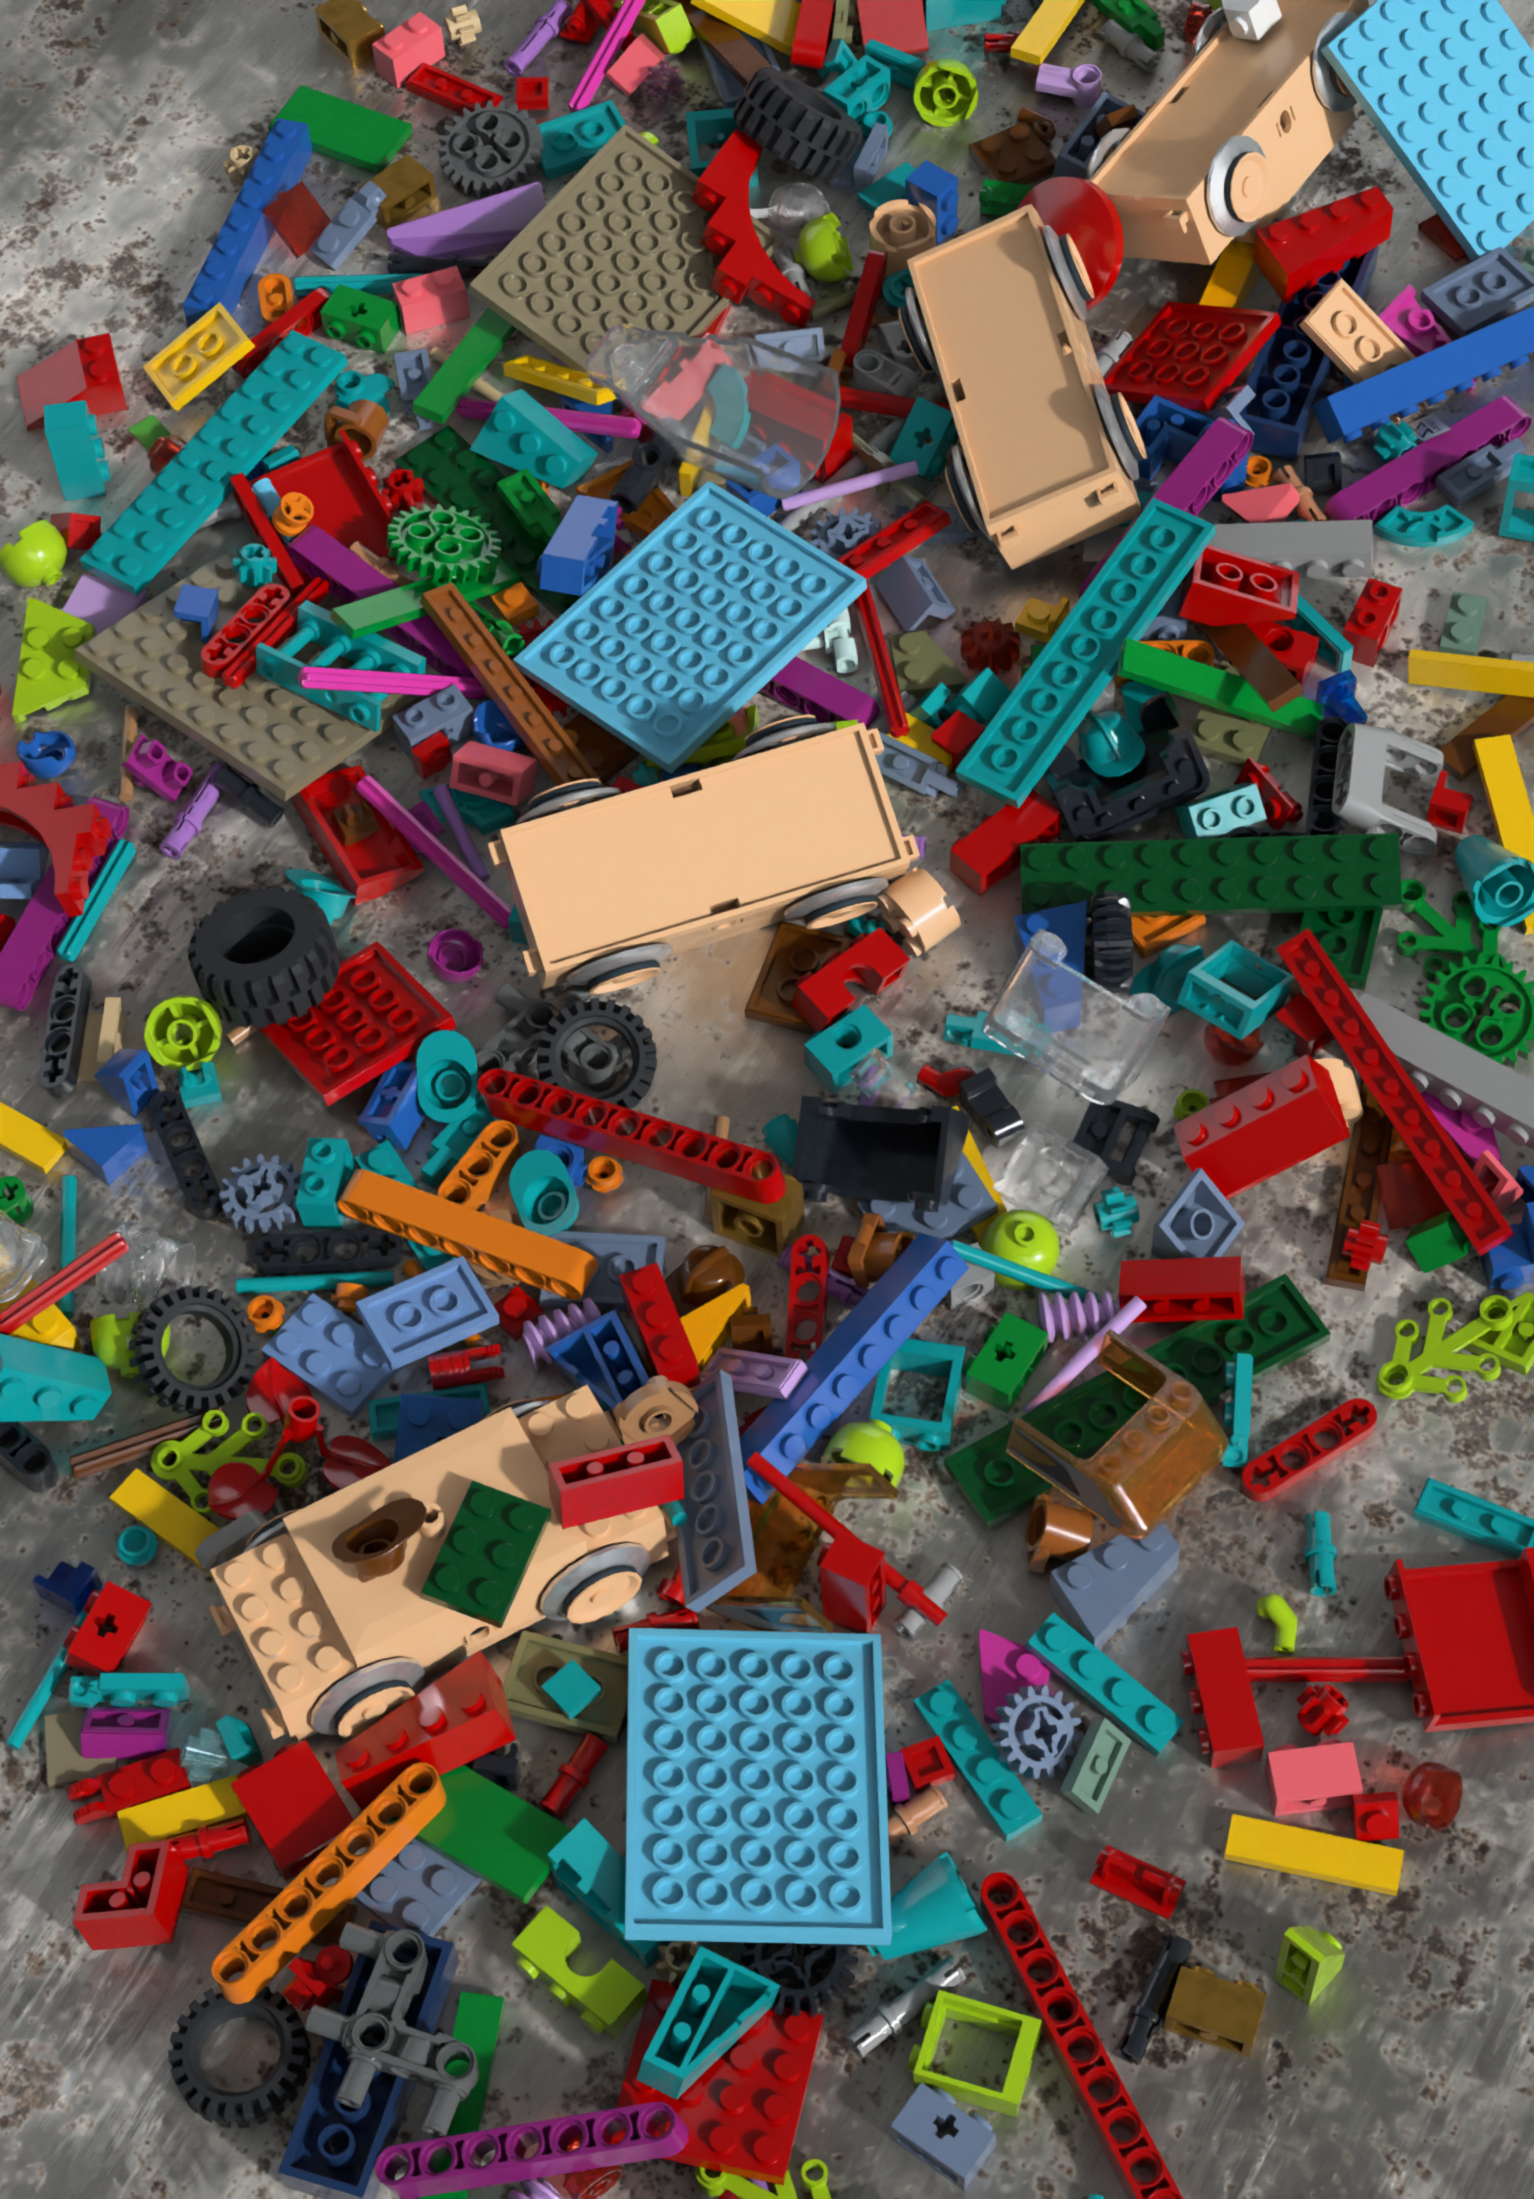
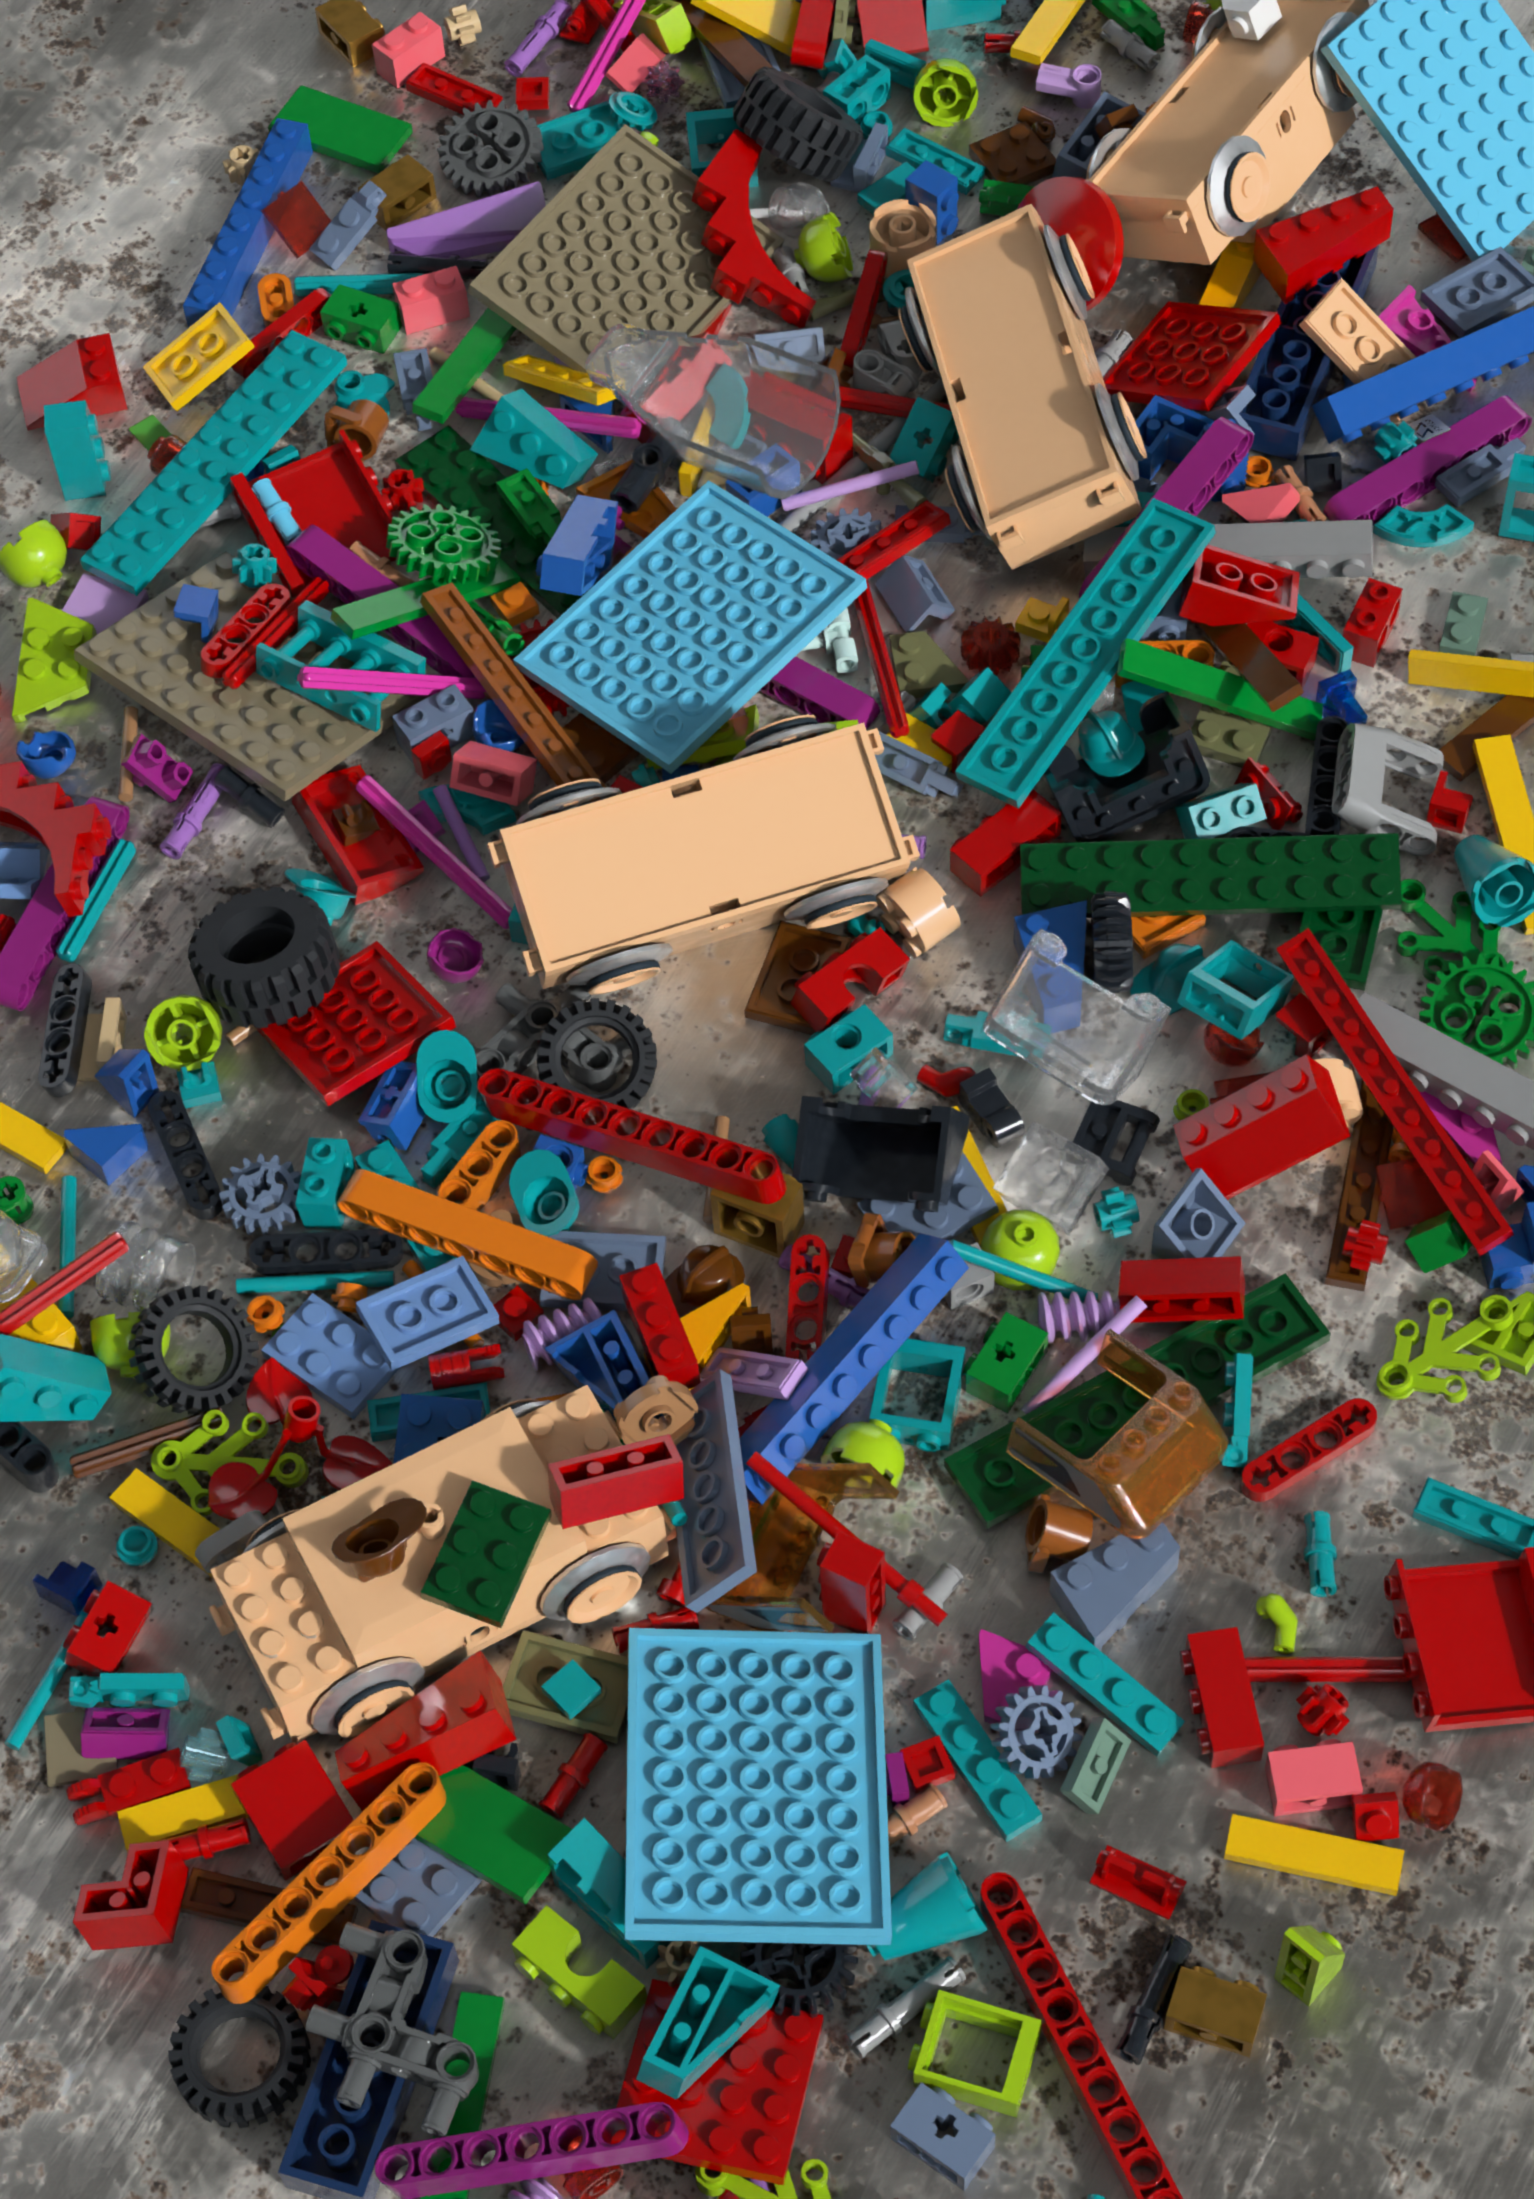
(292, 505): orange wheel -> none
(632, 110): none -> teal gear
(916, 149): none -> teal tile

